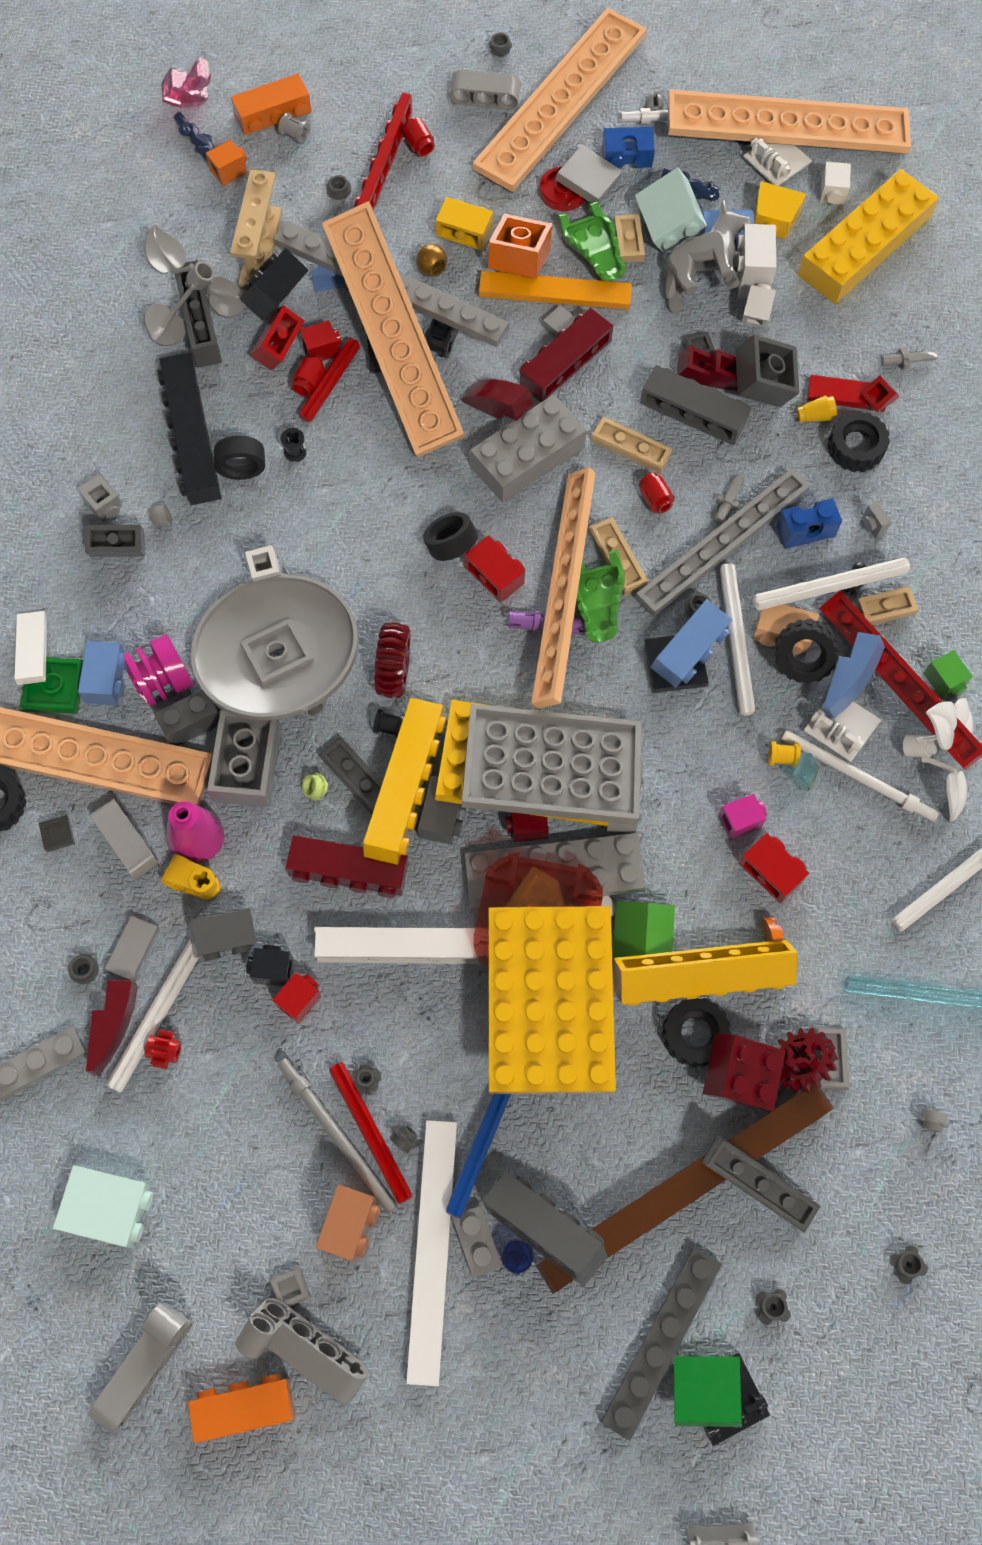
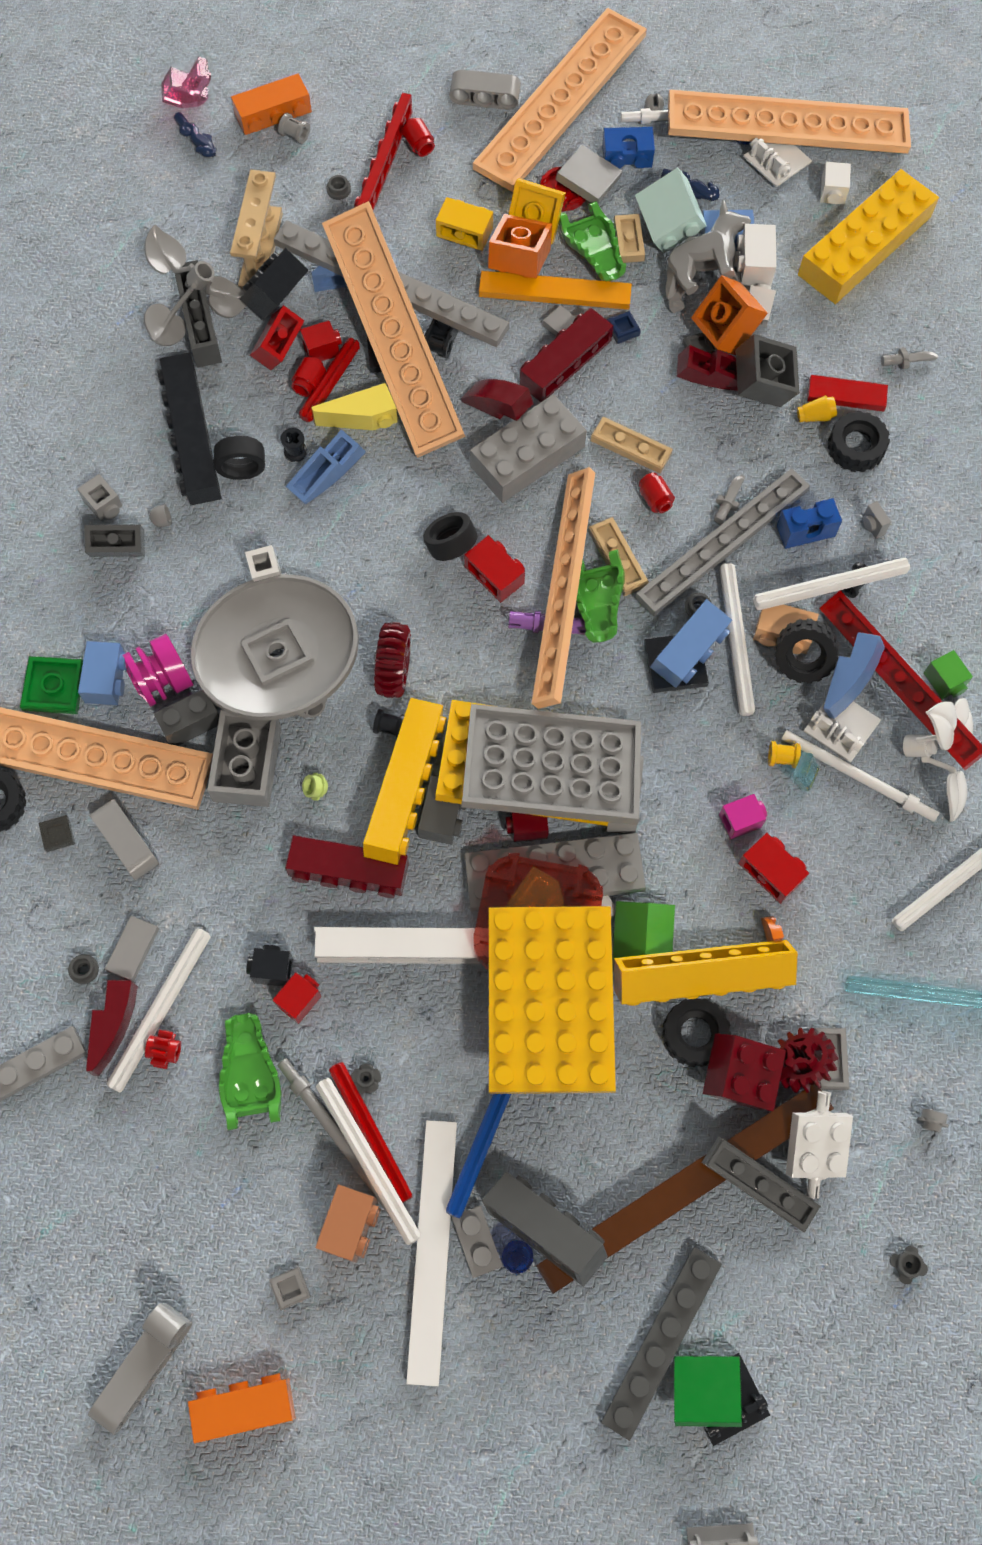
(31, 648): white tile -> none
(103, 1207): light aqua brick -> none
(187, 876): yellow piece -> none
(193, 832): dark pink cone -> none
(222, 933): dark grey brick -> none
(227, 162): orange brick -> none
(248, 1076): none -> bright green animal
(303, 1348): light grey beam -> none
(325, 467): none -> medium blue slope
(353, 773): dark grey tile -> none
(360, 410): none -> light yellow slope
(368, 1161): none -> white axle
(404, 1137): dark grey plate -> none
(431, 260): pearl gold piece -> none
(500, 44): dark grey plate -> none
(537, 203): none -> yellow tile
(624, 327): none -> dark blue tile
(695, 404): dark grey brick -> none
(728, 315): none -> orange brick
(778, 207): yellow torso -> none
(779, 1299): dark grey plate -> none
(819, 1145): none -> white plate
(879, 394): red slope -> none
(888, 605): tan plate -> none

